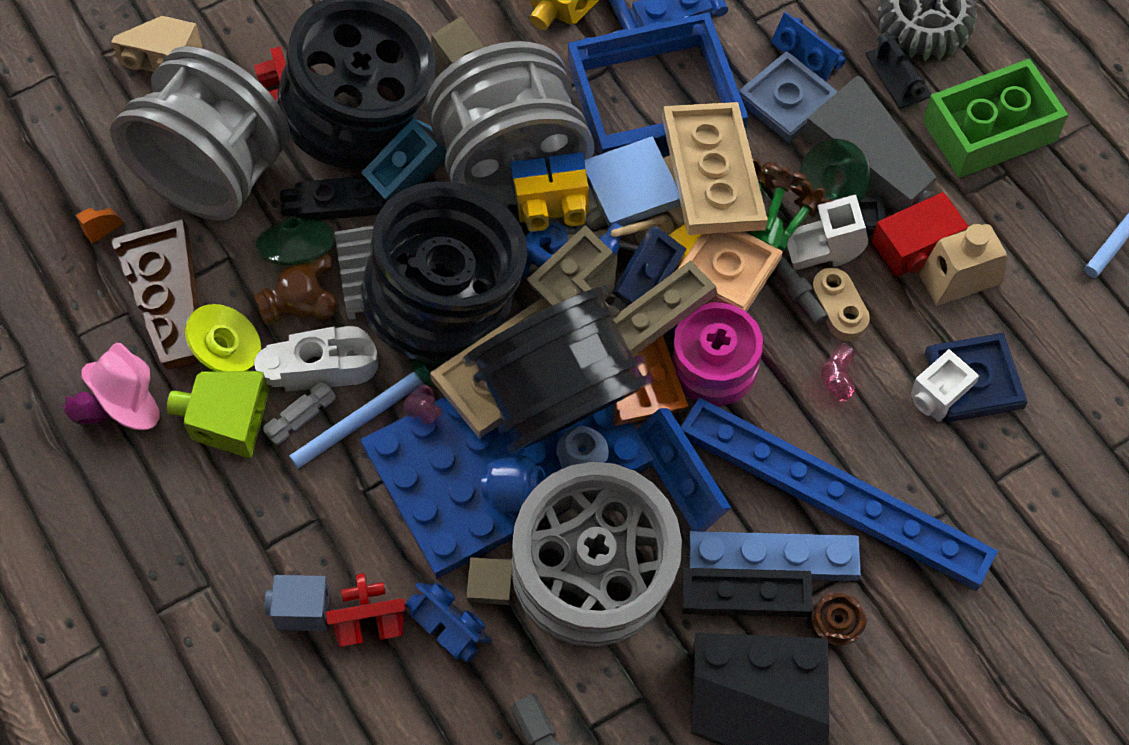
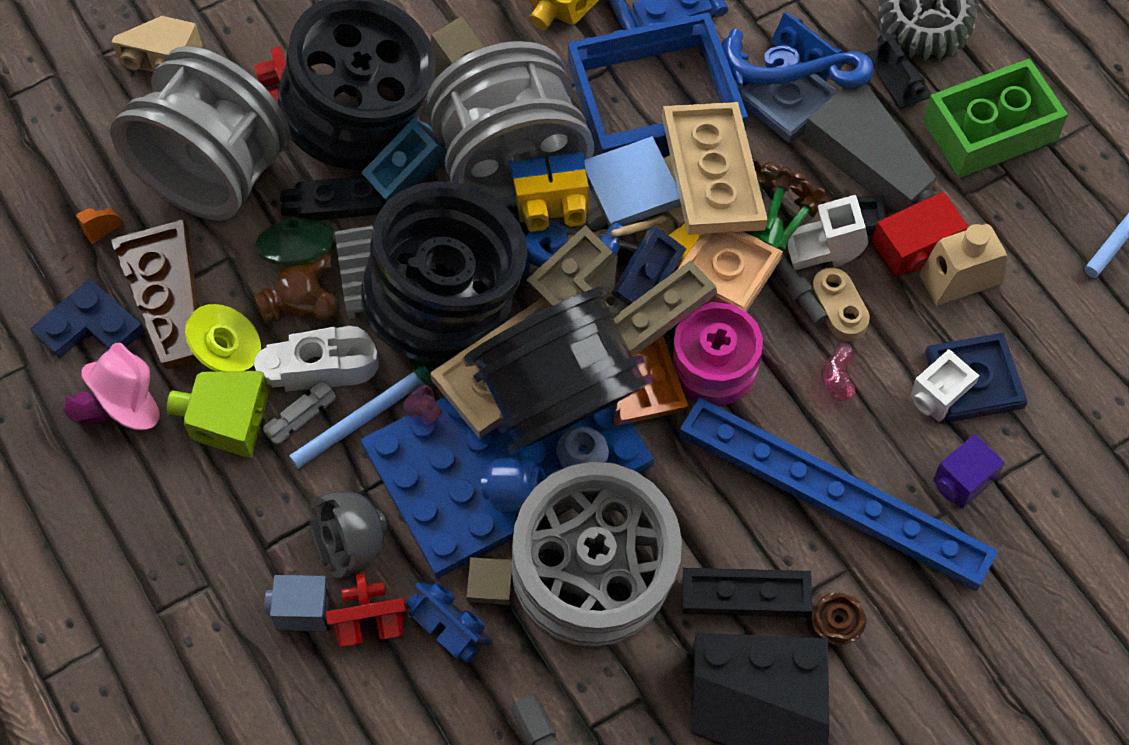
(85, 313): none -> dark blue plate
(347, 531): none -> dark grey cylinder
(682, 471): blue plate -> none
(789, 65): none -> blue plant
(824, 555): medium blue plate -> none
(828, 160): clear green dish -> none
(967, 471): none -> dark purple brick

